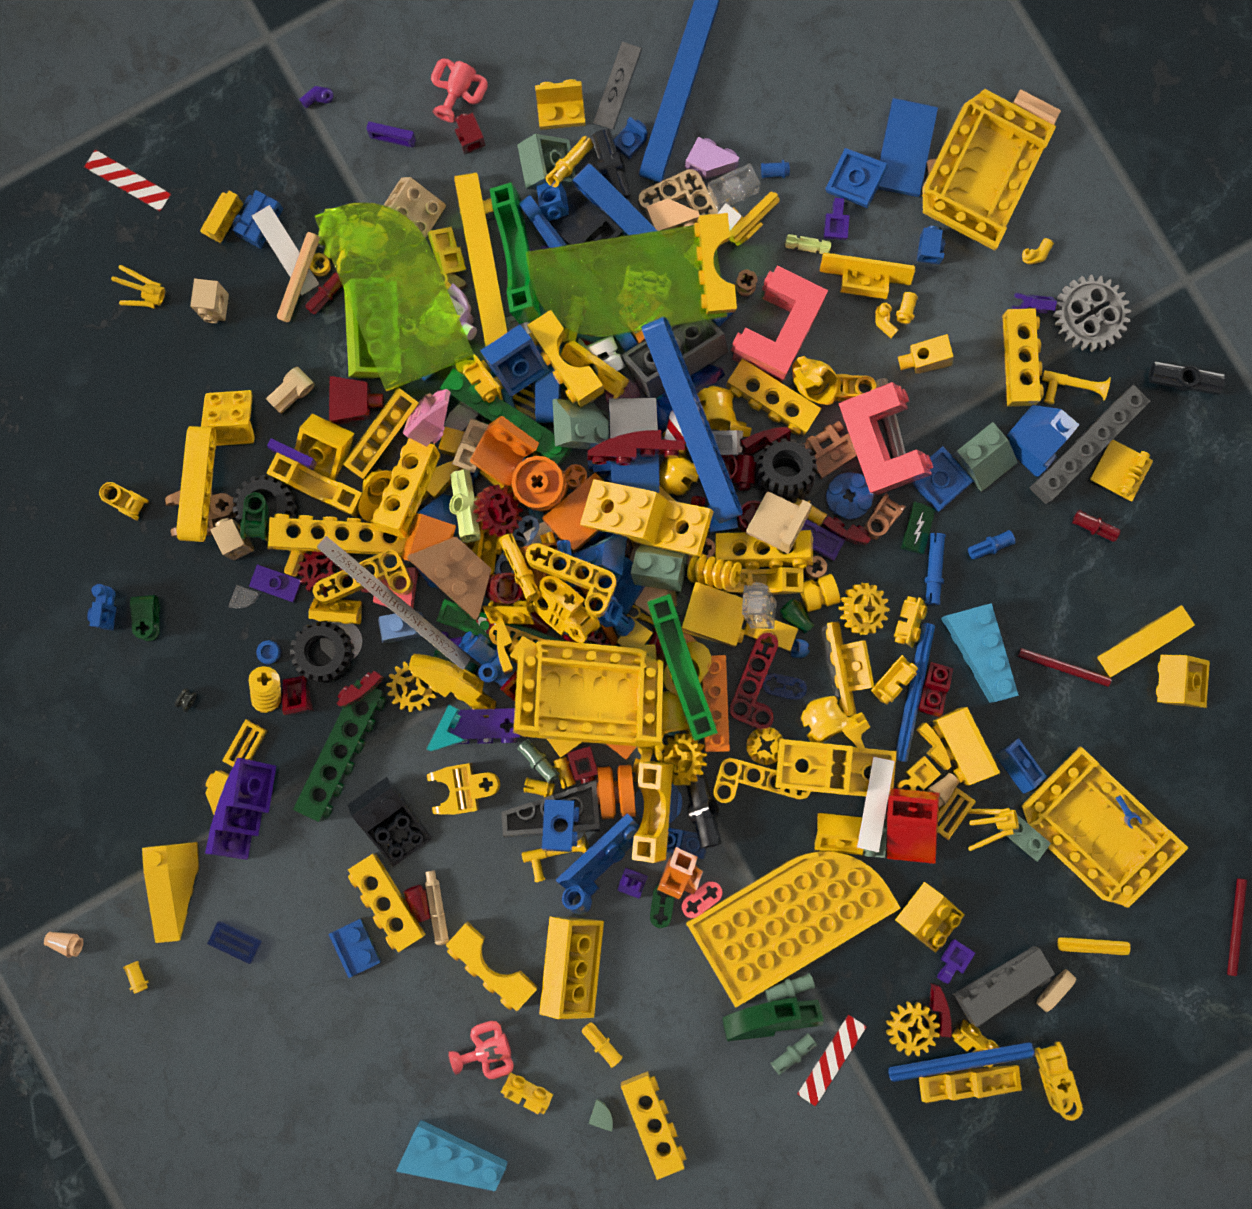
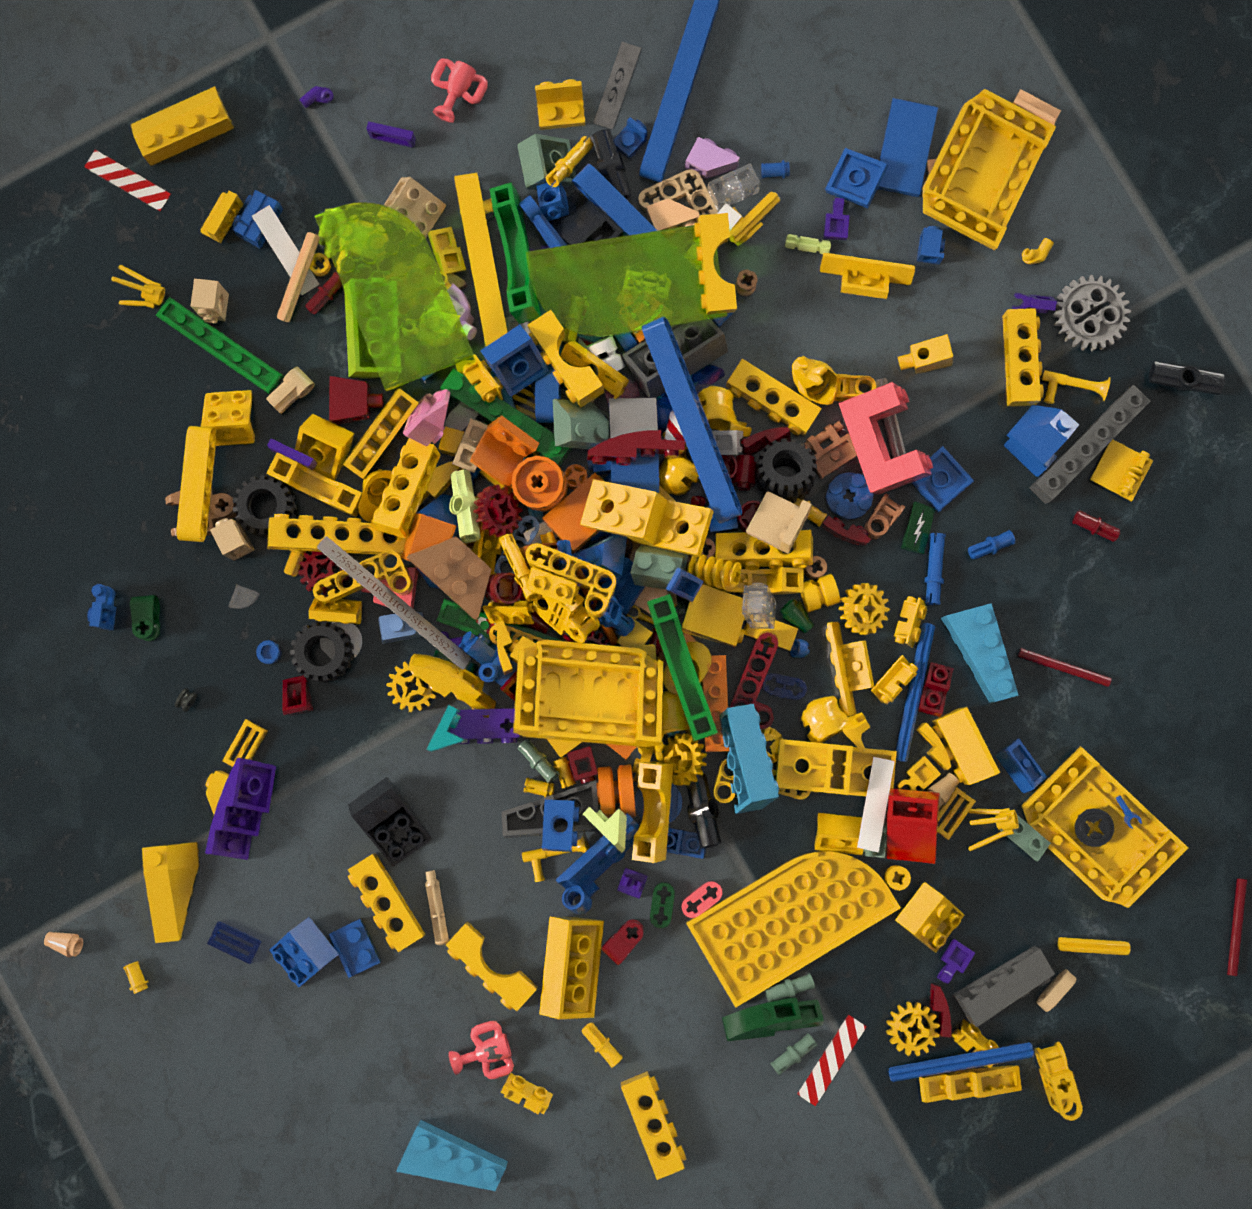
(126, 501): yellow piece -> none
(181, 126): none -> yellow slope
(219, 345): none -> green tile
(254, 522): dark green piece -> none
(265, 689): yellow piece -> none
(275, 583): dark purple plate -> none
(303, 952): none -> blue slope
(307, 802): dark green brick -> none
(353, 694): dark red slope -> none
(417, 902): dark red cone -> none
(464, 788): yellow piece -> none
(469, 133): dark red brick -> none
(552, 586): none -> yellow hinge
(601, 1116): sand green tile -> none
(613, 828): none -> yellowish green slope
(620, 943): none -> dark red piece
(680, 874): orange brick -> none
(684, 584): none -> blue slope
(748, 759): none -> dark azure wedge
(803, 302): coral piece -> none
(824, 541): dark purple plate -> none
(882, 320): yellow arm -> none
(894, 874): none -> yellow wheel
(907, 307): yellow pin -> none
(986, 456): sand green slope -> none
(1105, 824): none -> black gear
(1146, 641): yellow slope -> none
(1183, 680): yellow slope -> none

